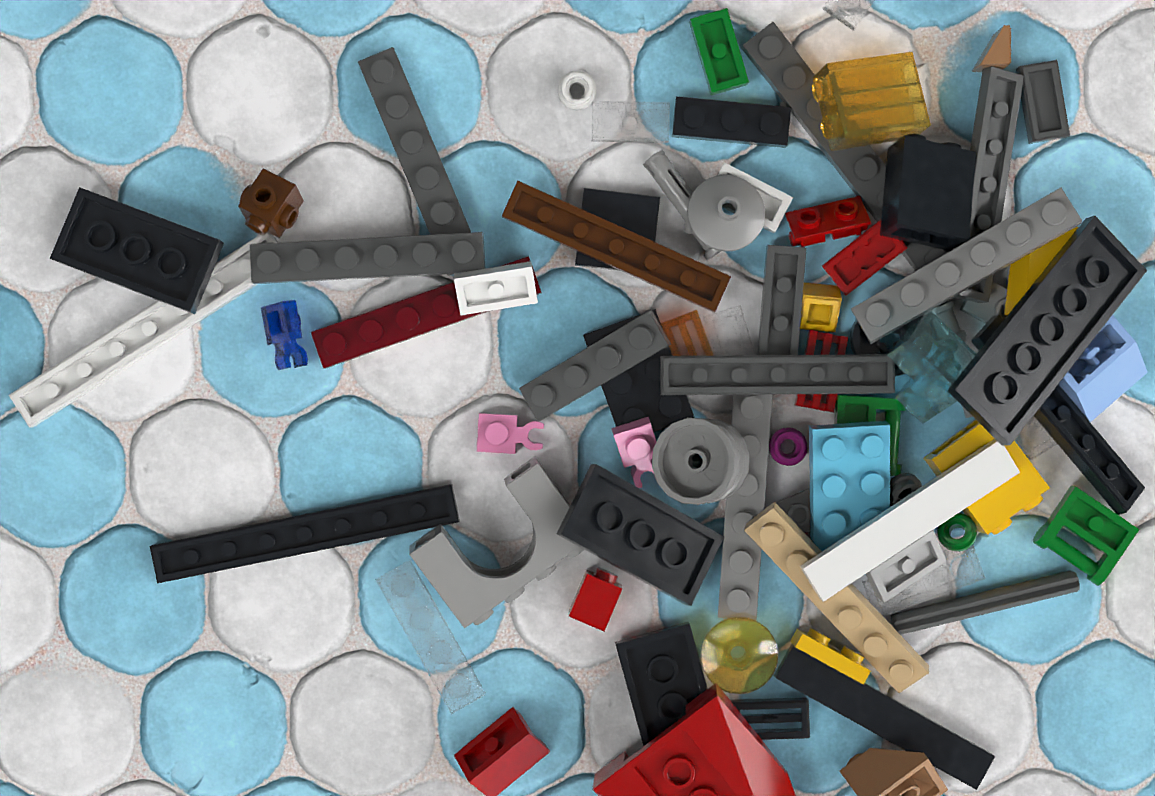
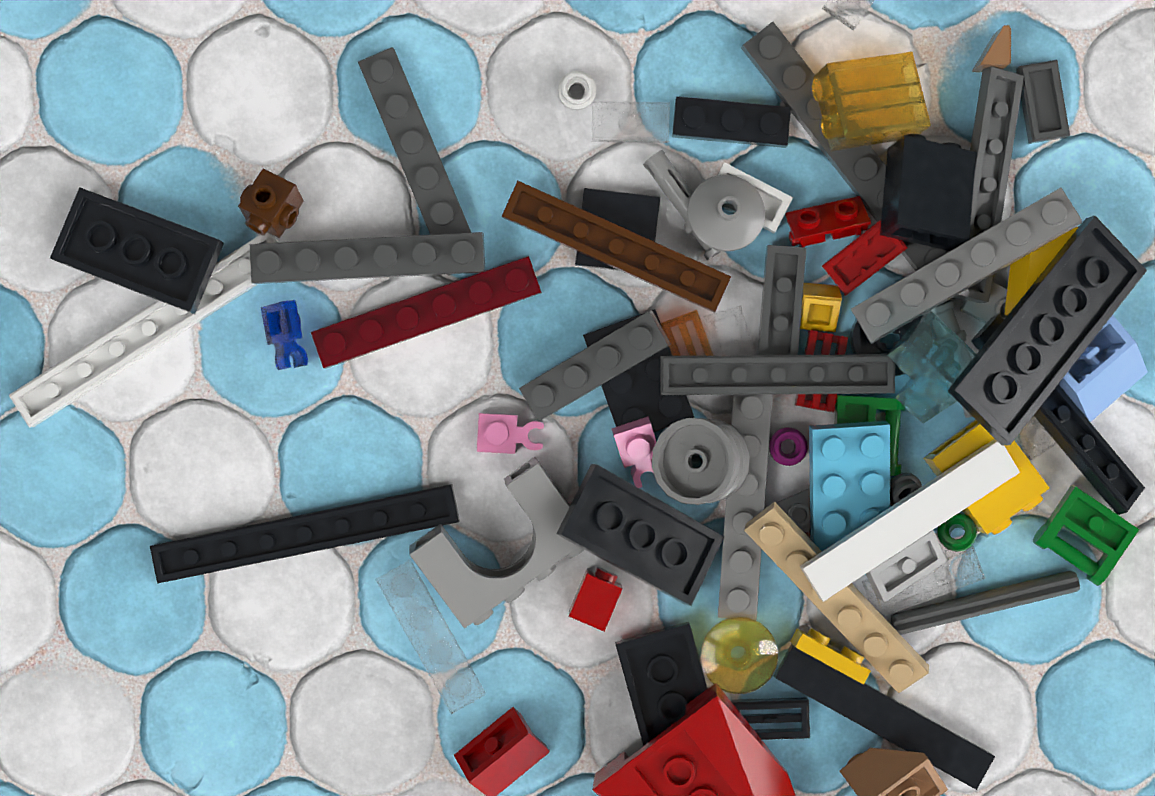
(495, 288): white plate -> none
(718, 51): green plate -> none

